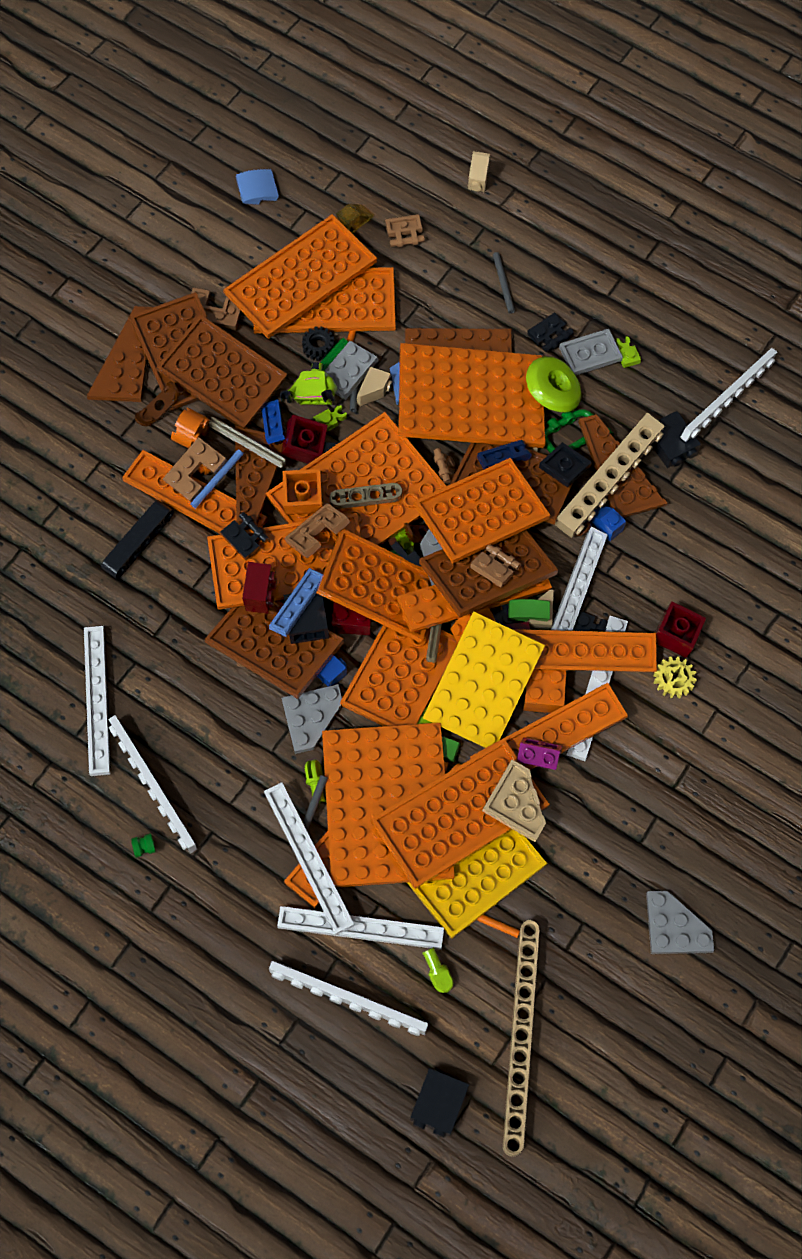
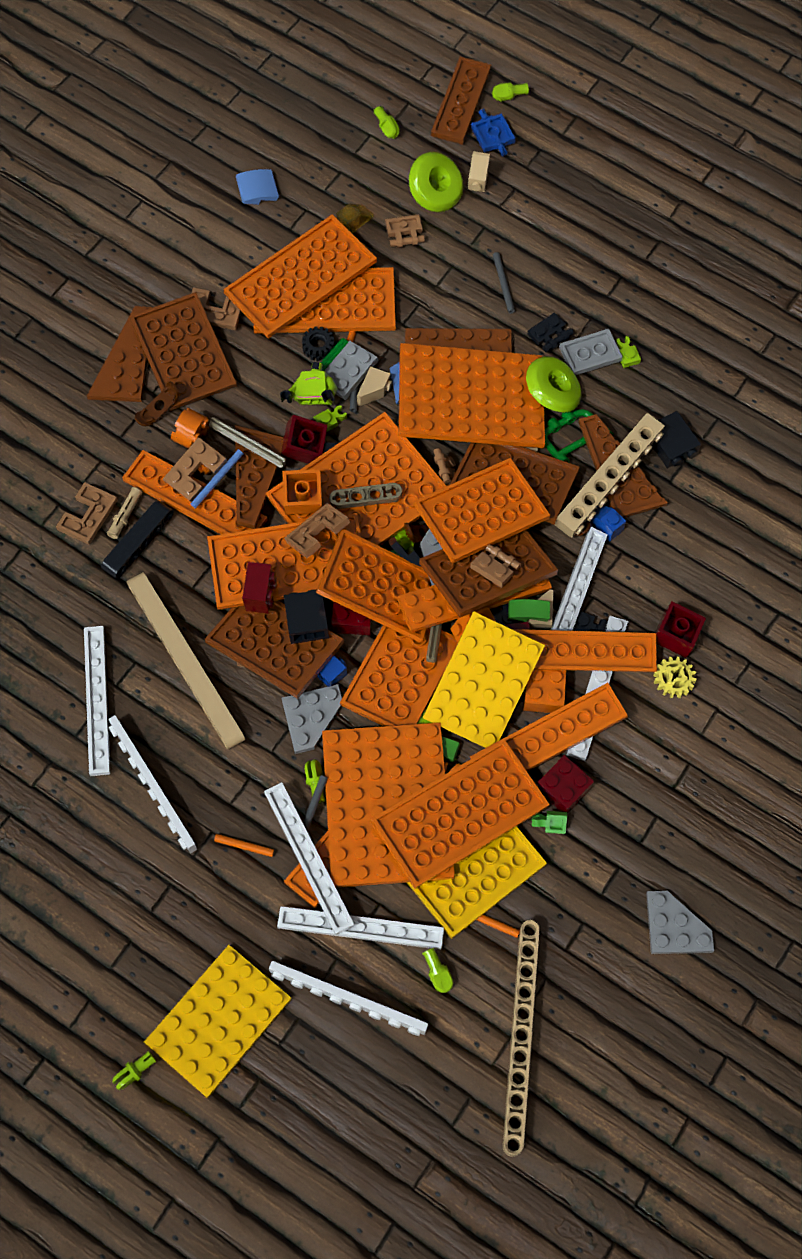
(100, 507): none -> medium nougat plate
(121, 519): none -> tan pin
(133, 1071): none -> lime arm
(143, 845): green wheel -> none
(186, 661): none -> tan beam
(218, 1021): none -> yellow plate
(221, 372): dark orange plate -> none
(240, 539): black plate -> none
(244, 845): none -> orange bar
(273, 422): blue plate -> none
(296, 603): medium blue tile -> none
(387, 123): none -> lime arm
(435, 182): none -> lime hat
(439, 1103): black brick -> none
(461, 100): none -> dark orange plate
(493, 132): none -> blue plate
(496, 455): dark blue plate -> none
(507, 91): none -> lime arm
(517, 802): tan plate -> none
(539, 753): magenta bracket -> none
(553, 821): none -> bright green plate
(564, 784): none -> dark red brick
(565, 464): black plate -> none
(727, 396): white plate -> none

